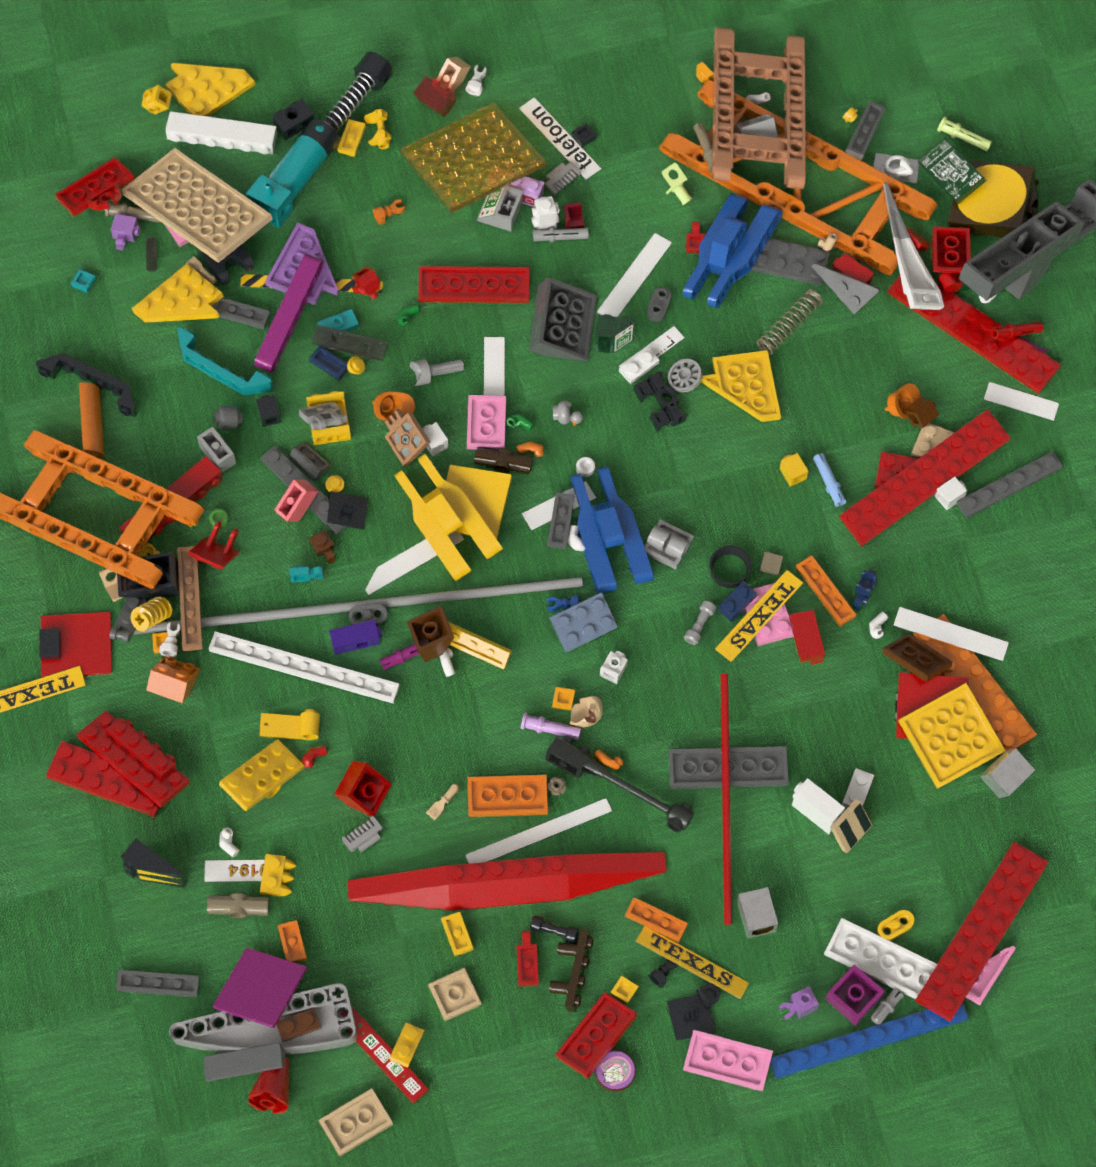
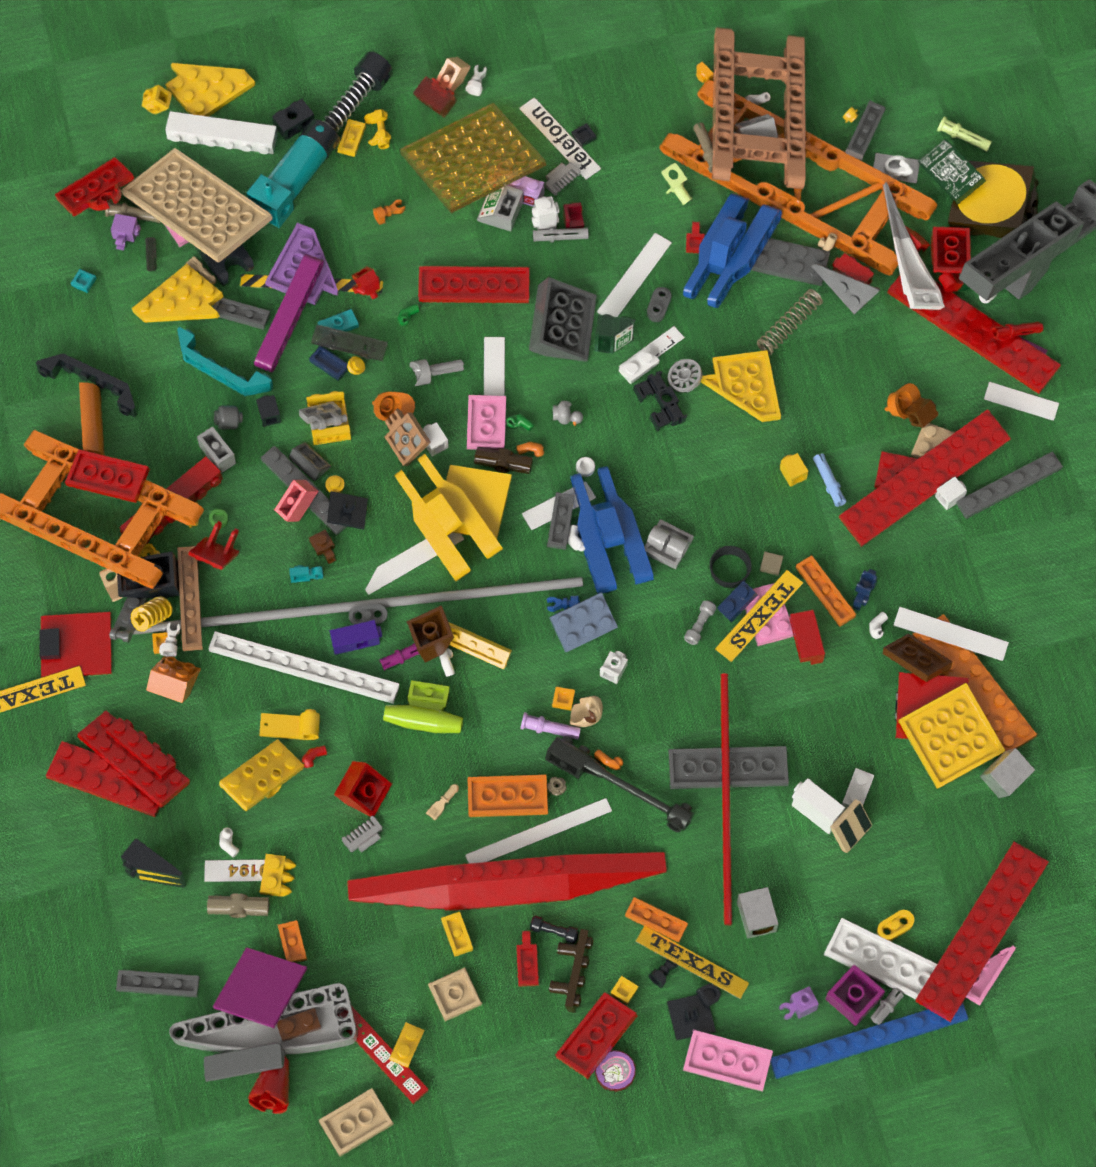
(107, 476): none -> red plate
(425, 710): none -> lime plate

